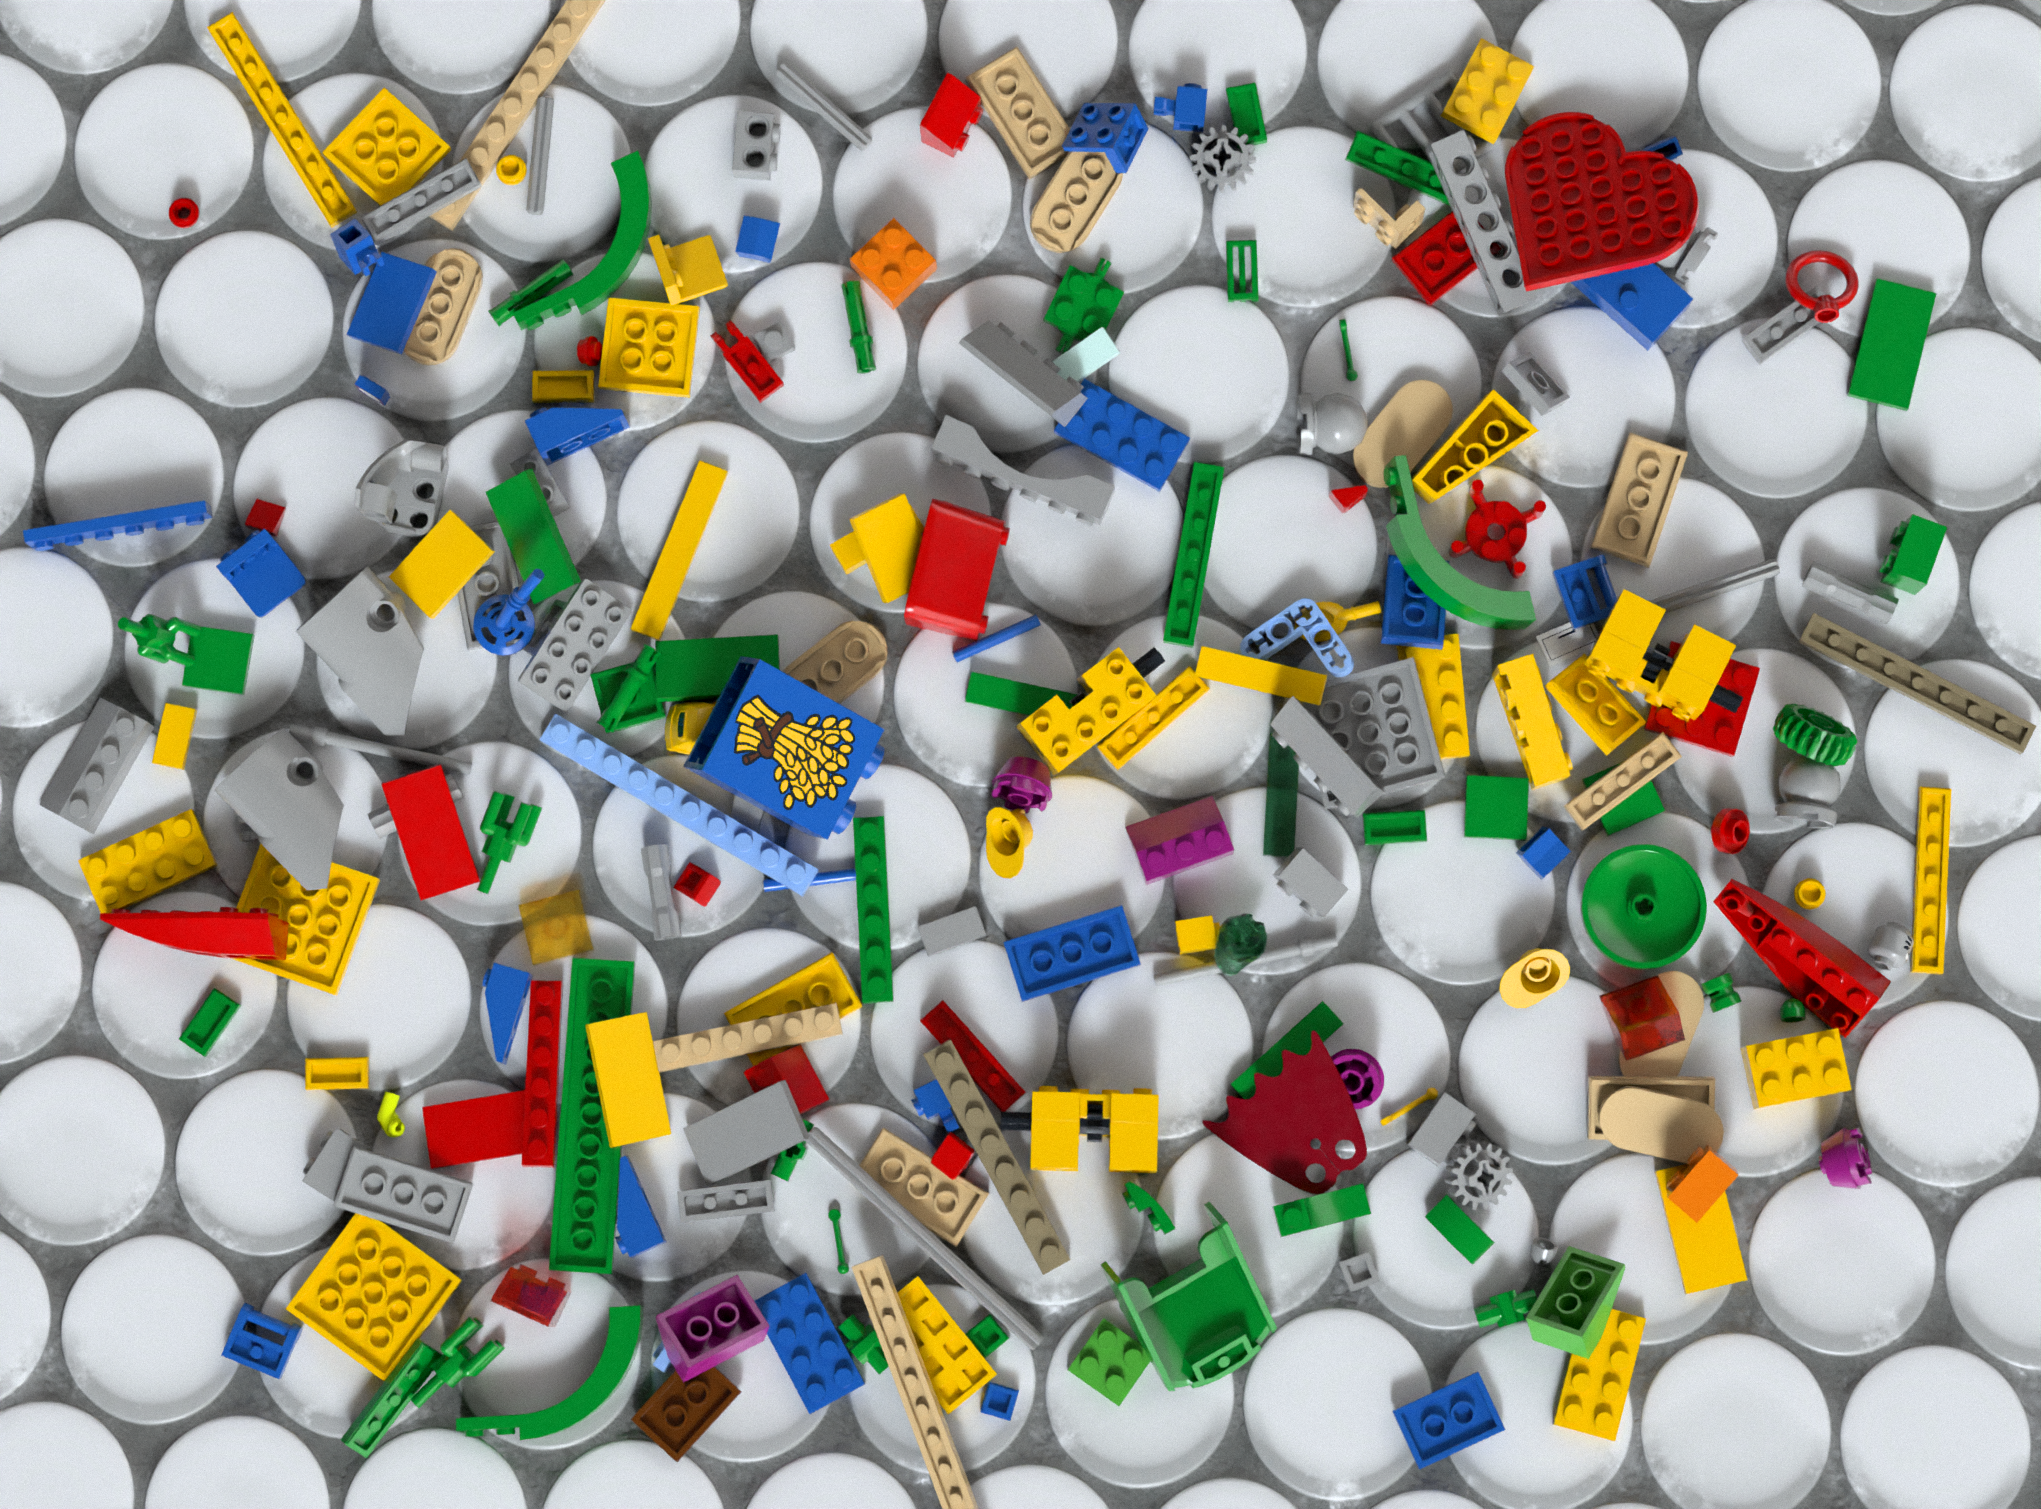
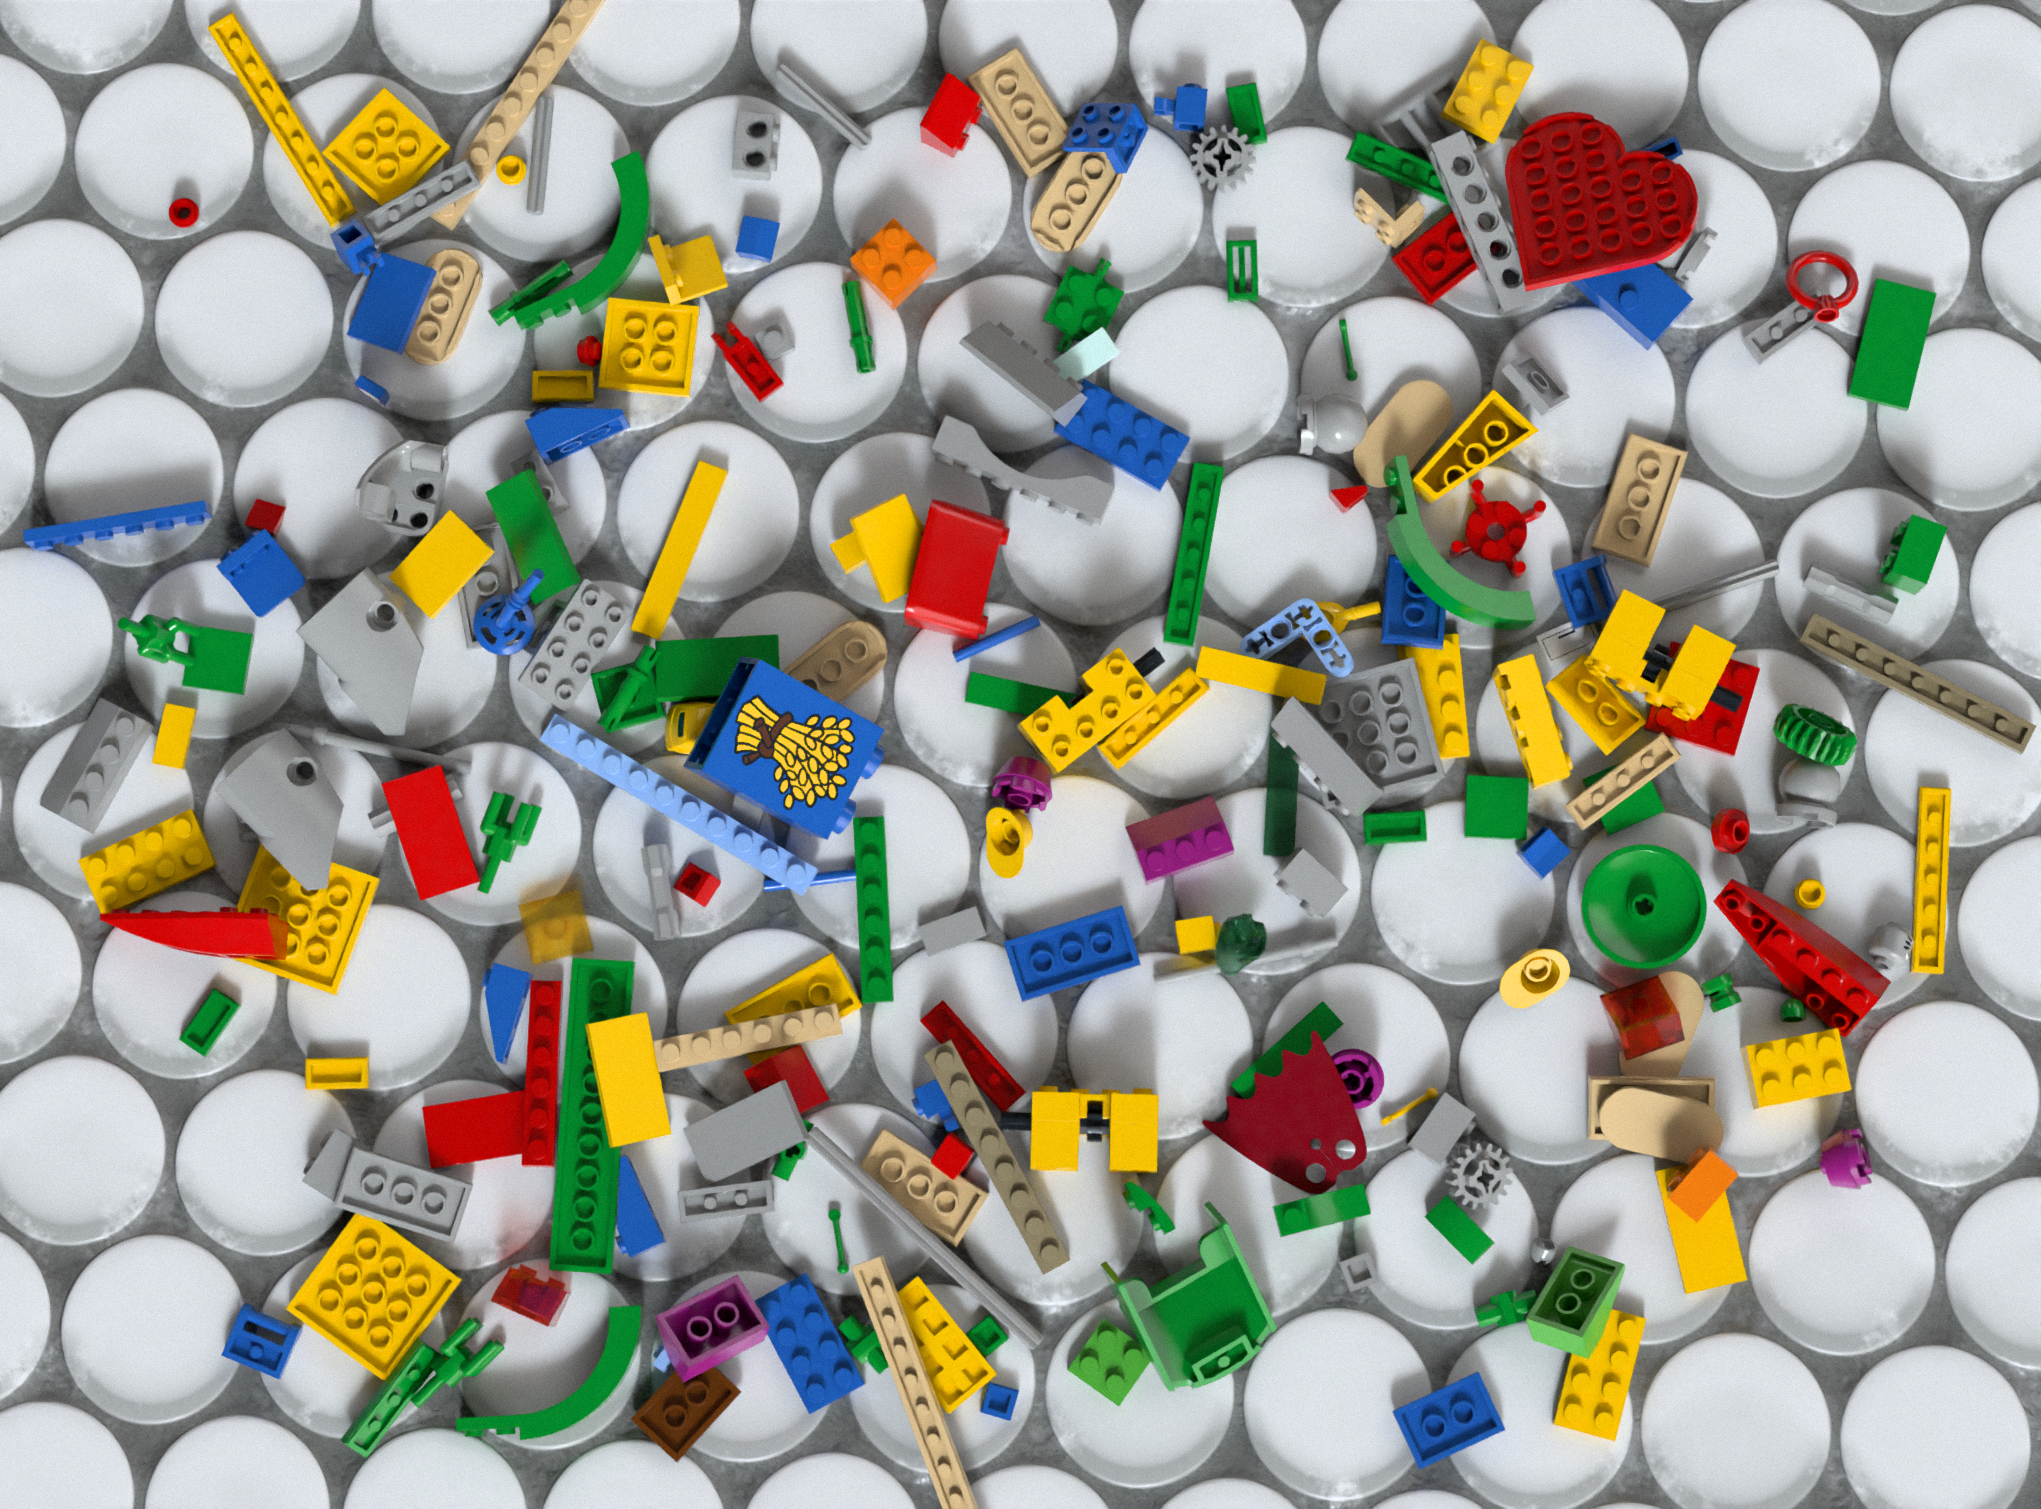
(388, 1117): neon yellow arm -> none

